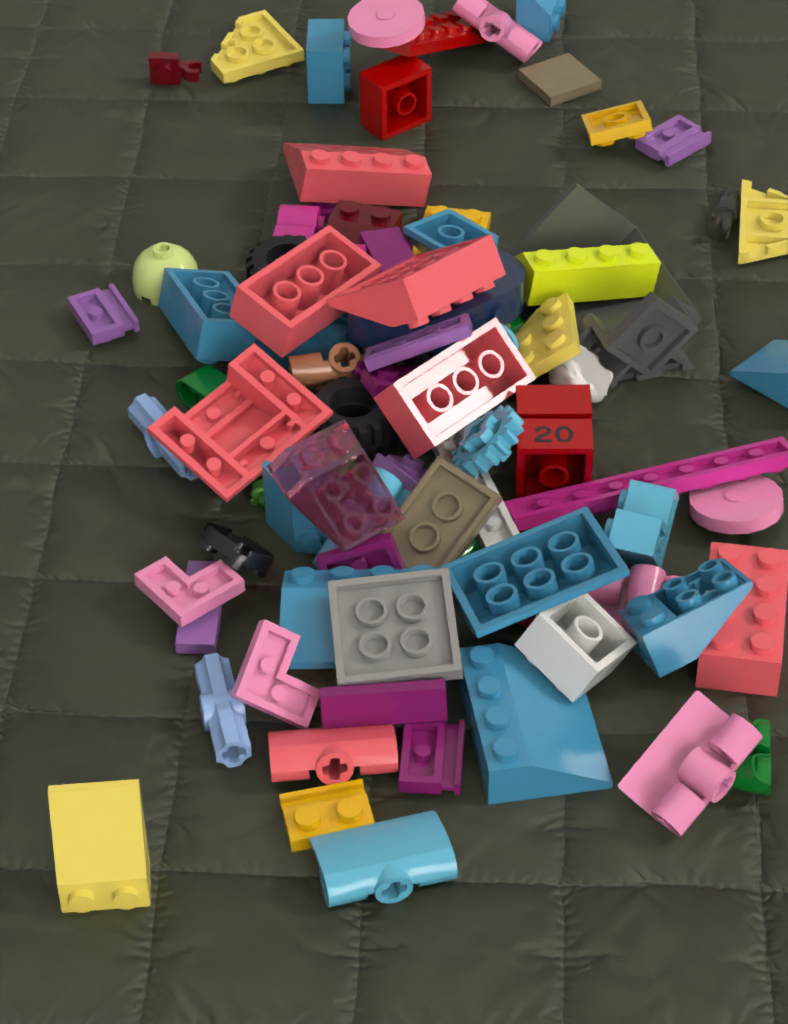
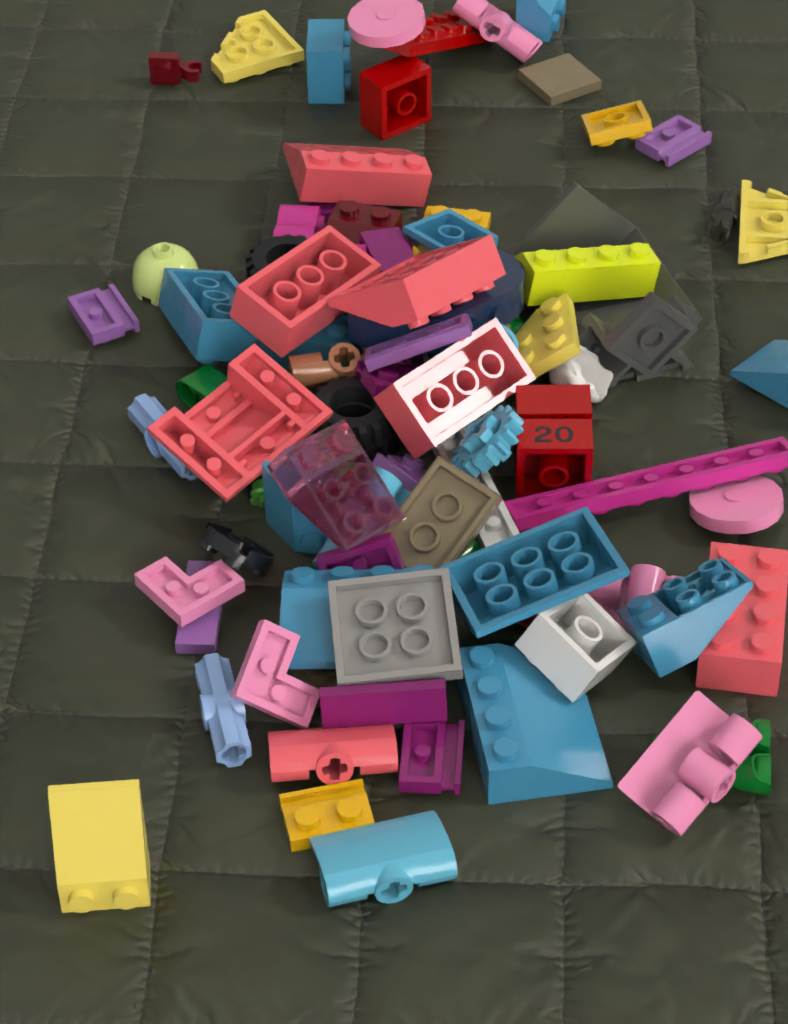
(643, 522): medium azure brick -> none

